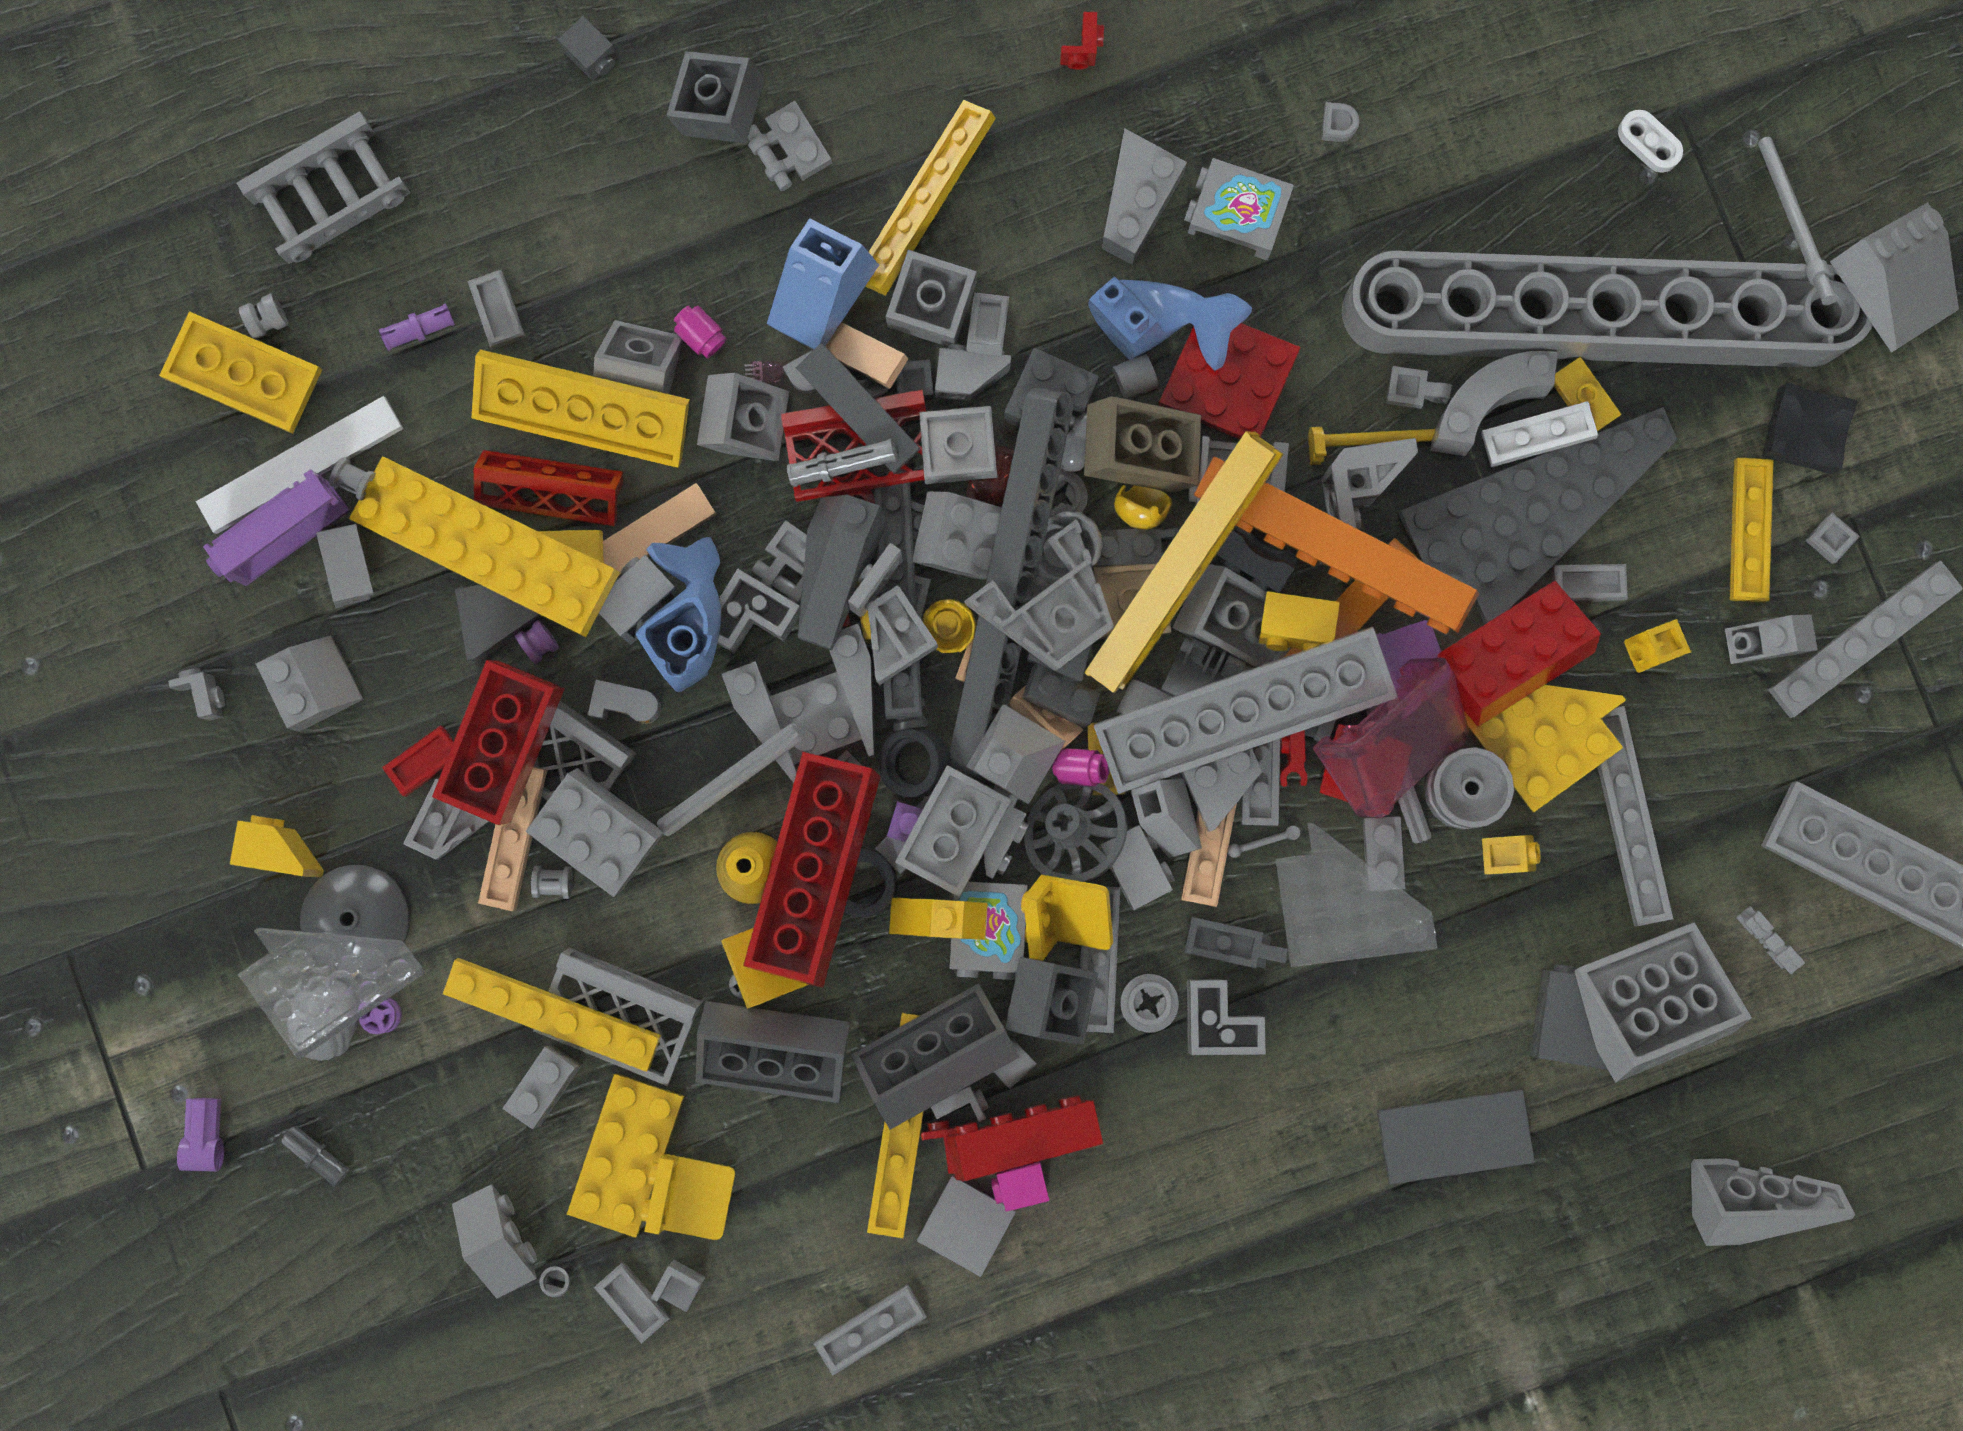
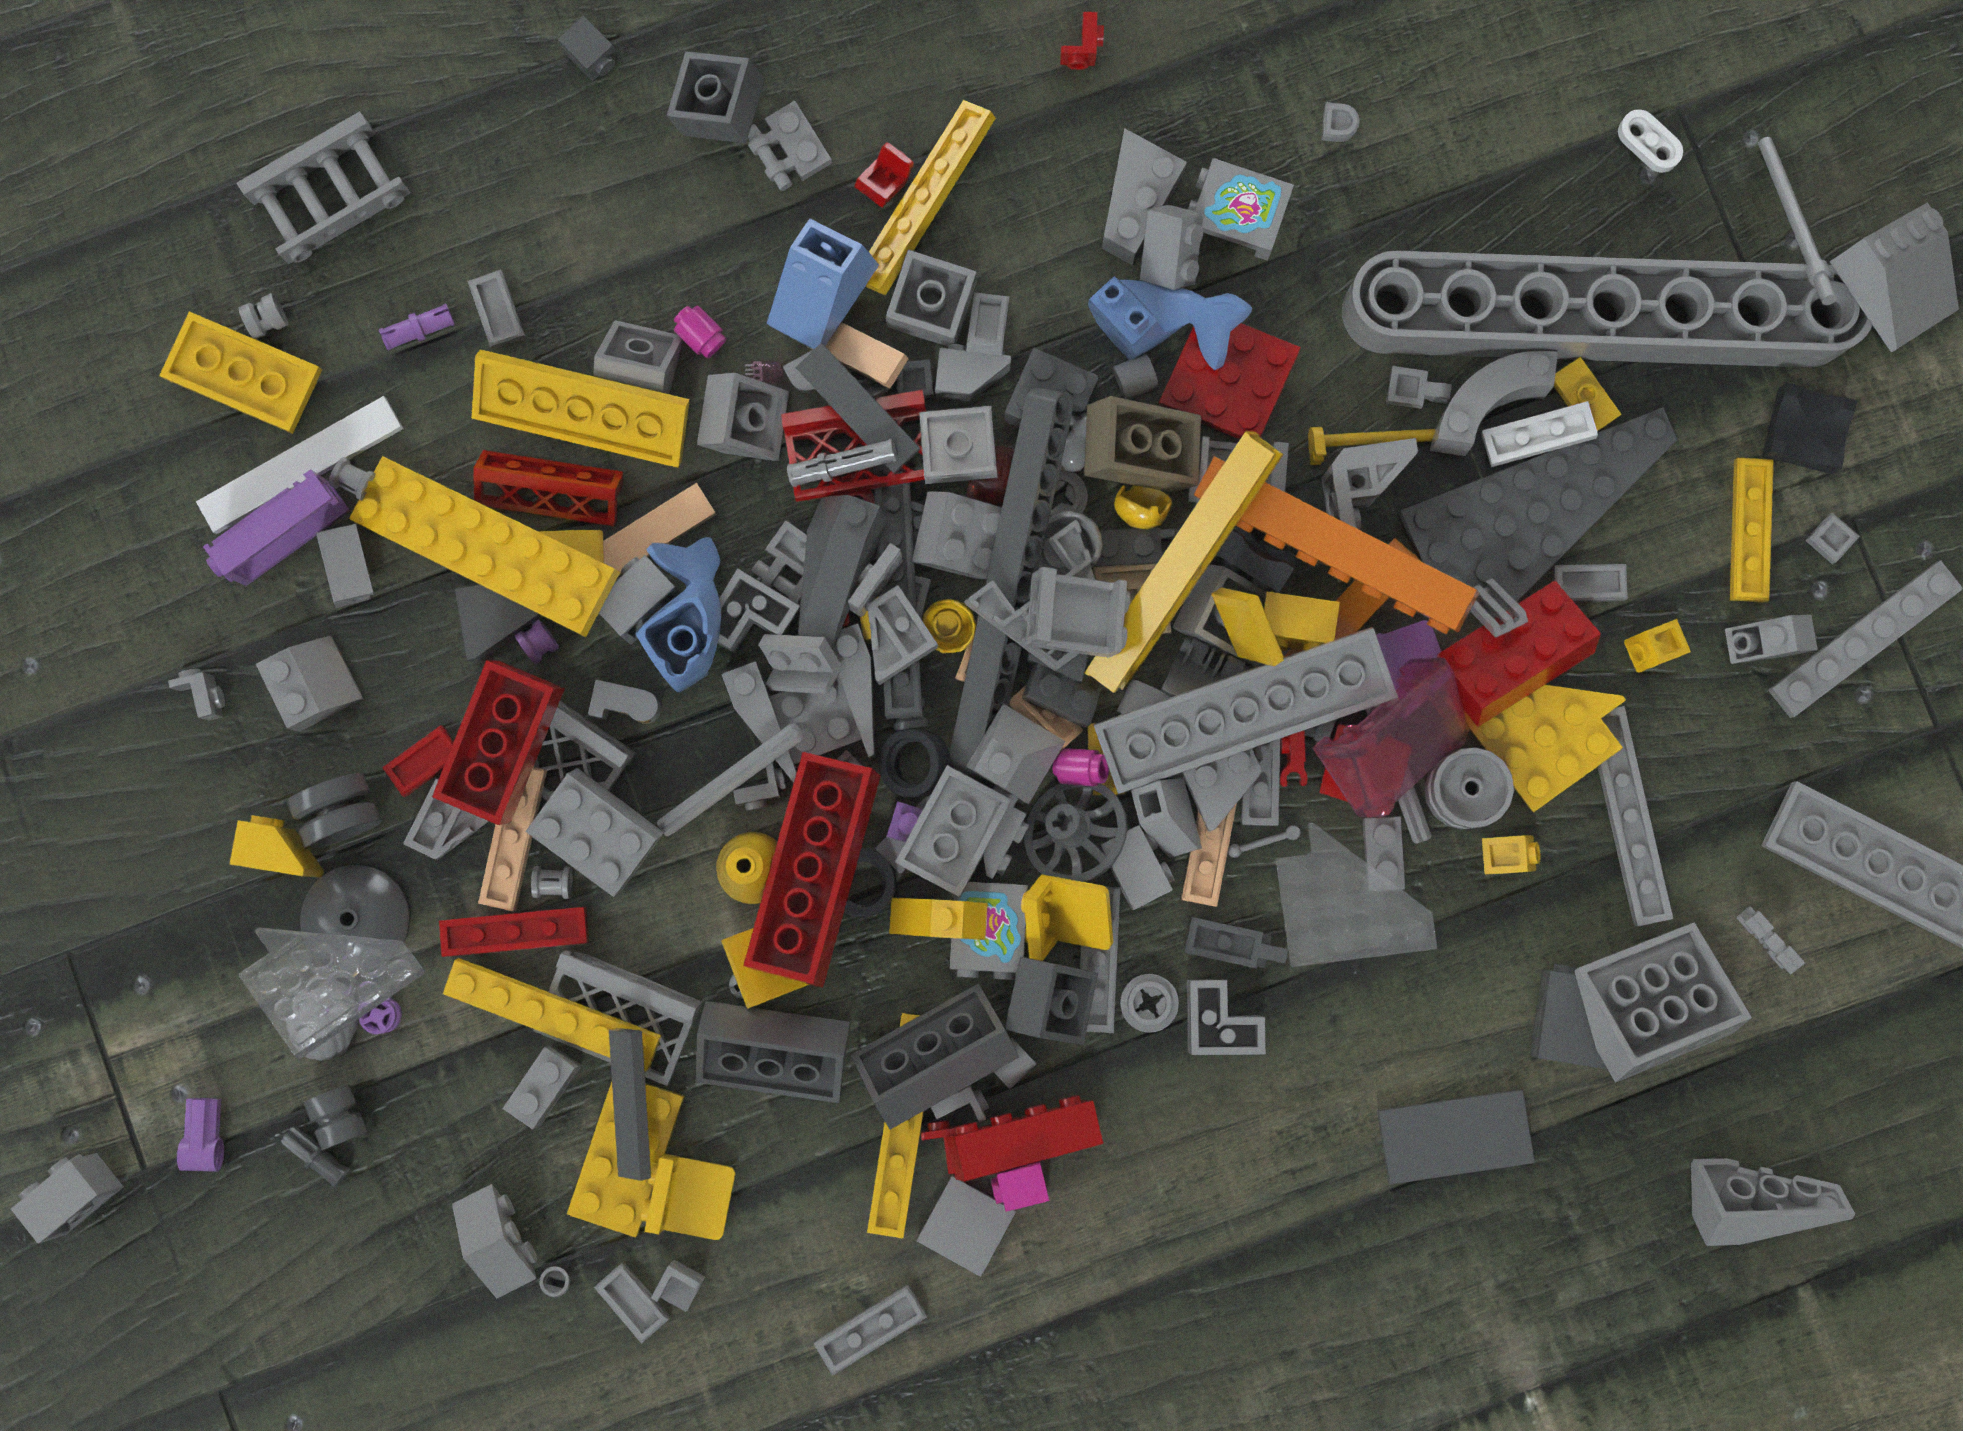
(66, 1197): none -> light grey brick
(333, 811): none -> dark grey wheel
(335, 1117): none -> dark grey wheel
(513, 931): none -> red plate
(630, 1103): none -> dark grey tile
(756, 796): none -> light grey bracket
(800, 663): none -> light grey bracket
(885, 175): none -> red bracket
(1077, 614): none -> light grey panel
(1171, 247): none -> light grey brick
(1248, 626): none -> yellow tile
(1495, 590): none -> light grey tile

